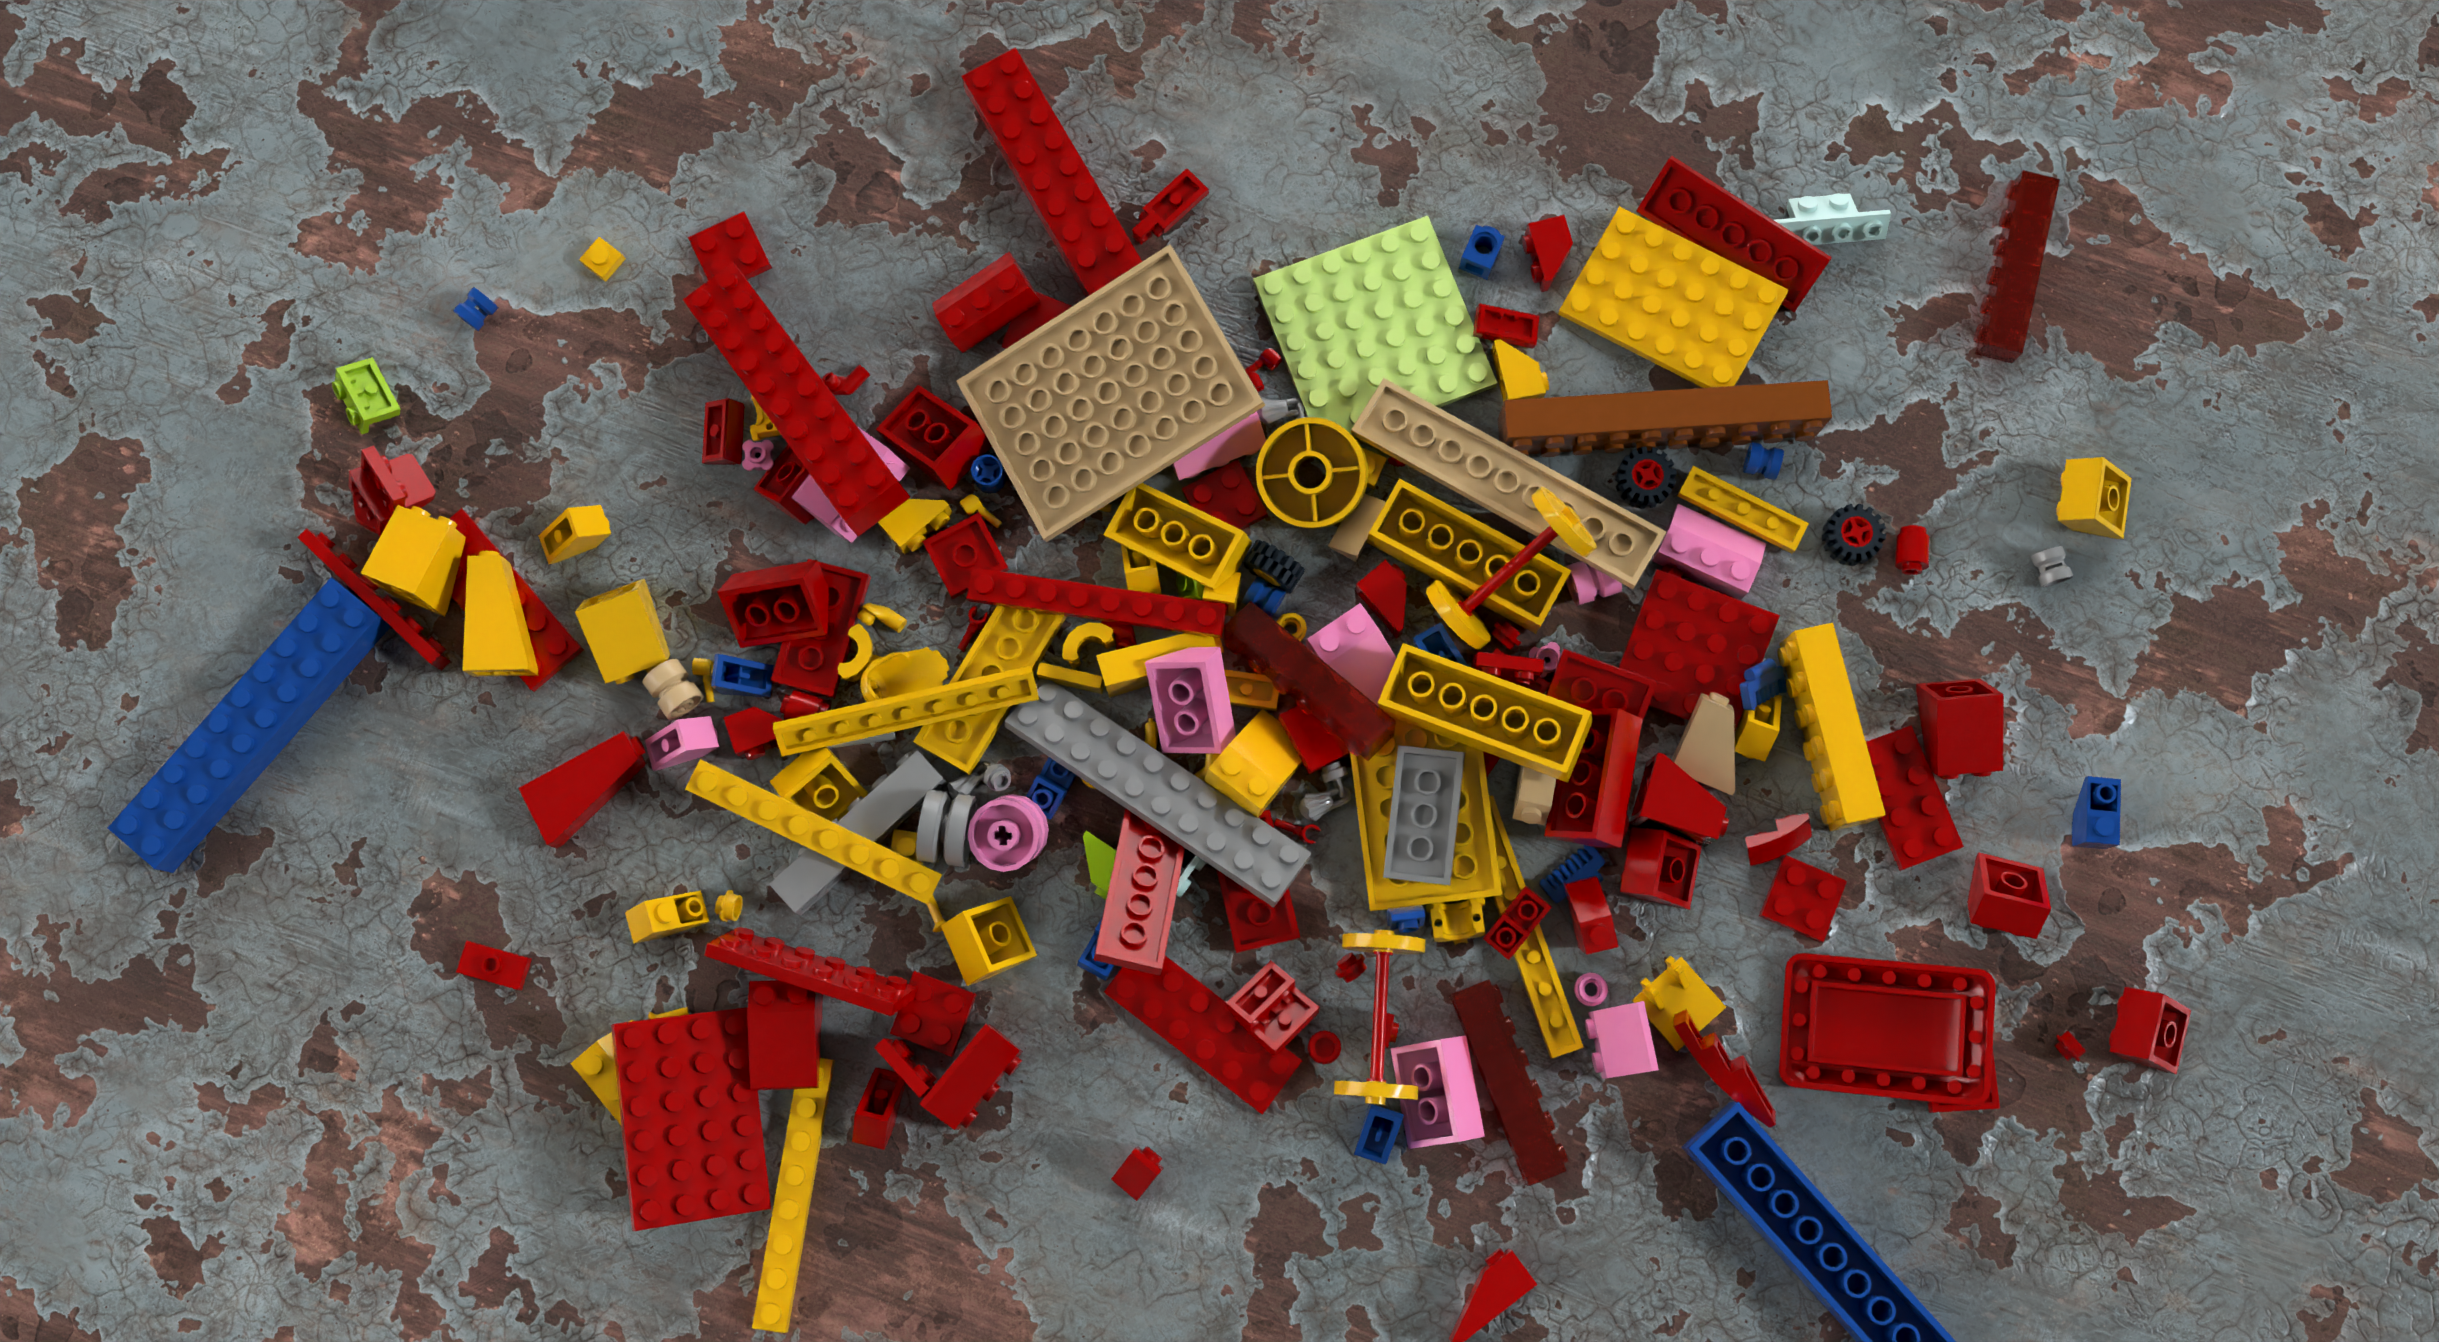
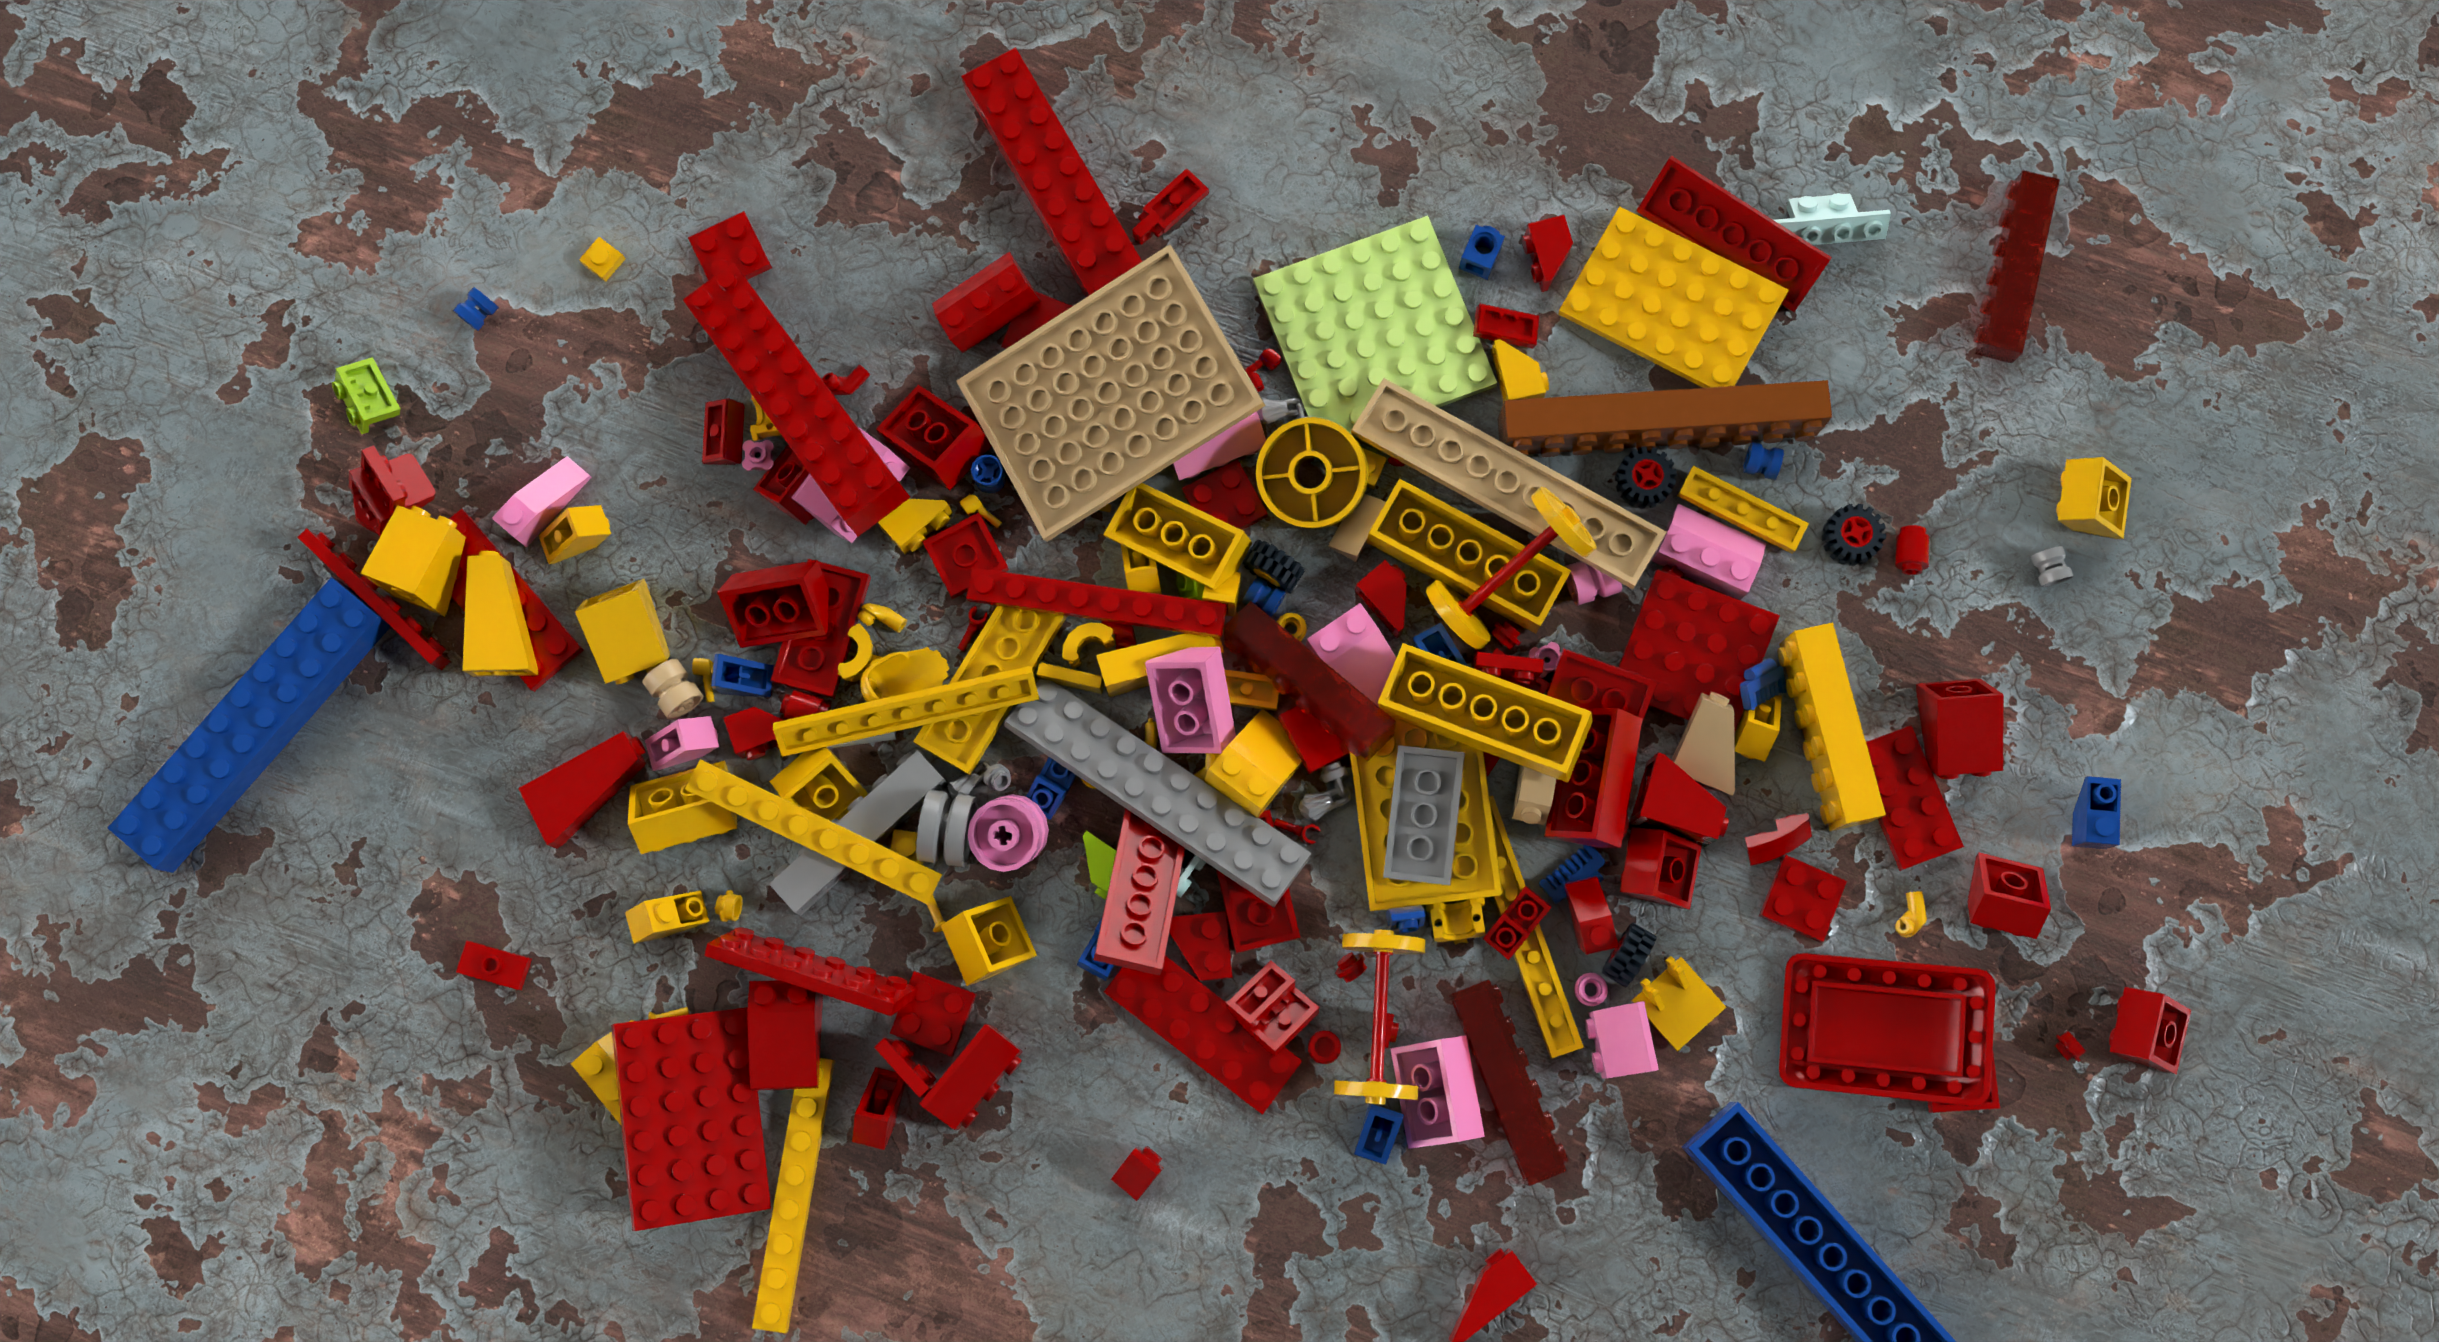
(541, 500): none -> bright pink slope
(669, 815): none -> yellow slope
(1204, 944): none -> red wing
(1630, 955): none -> black wheel
(1730, 1075): red slope -> none
(1914, 917): none -> yellow arm

